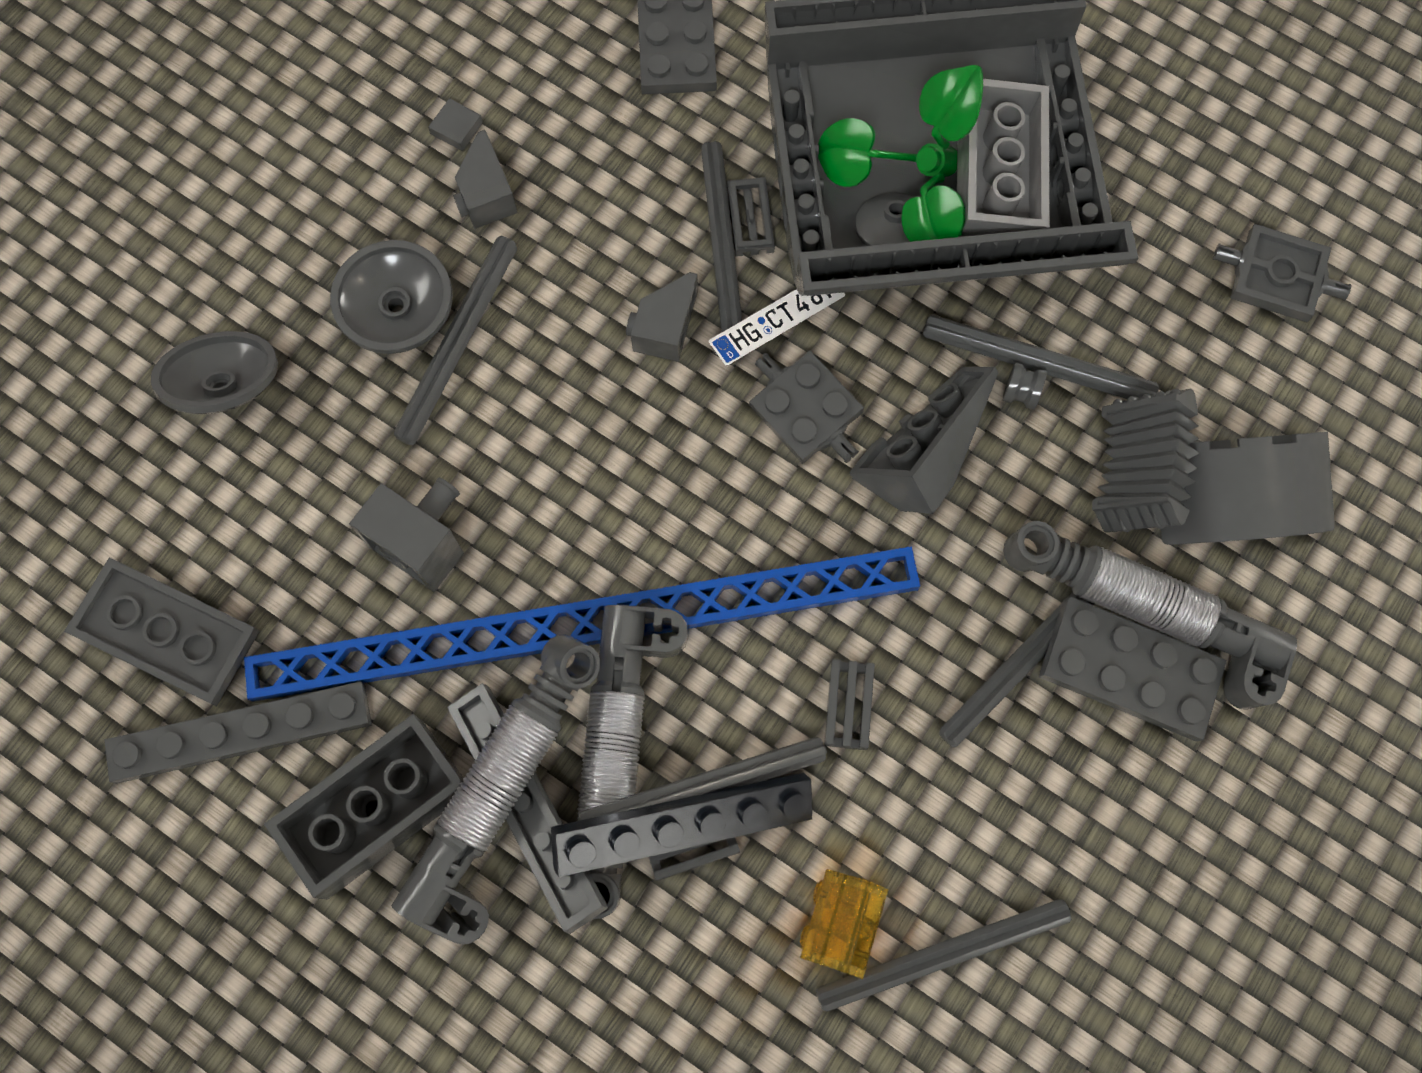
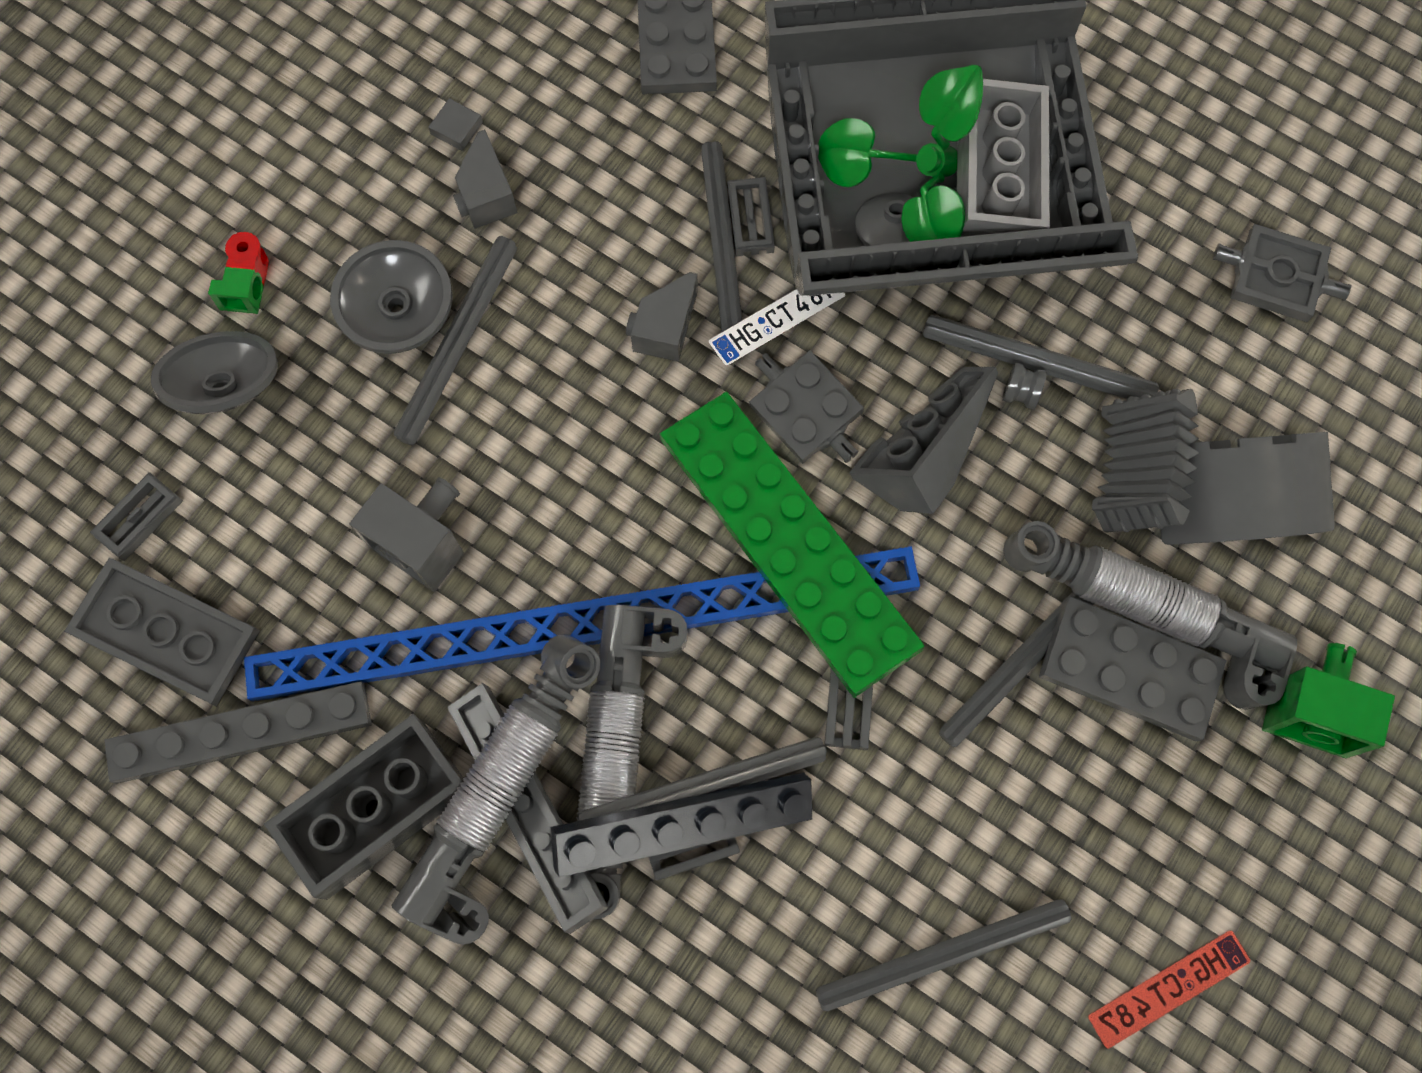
(141, 521): none -> dark grey tile
(243, 275): none -> leg
(792, 544): none -> green plate
(843, 923): clear yellow brick -> none
(1169, 989): none -> clear red sticker
(1330, 710): none -> green brick

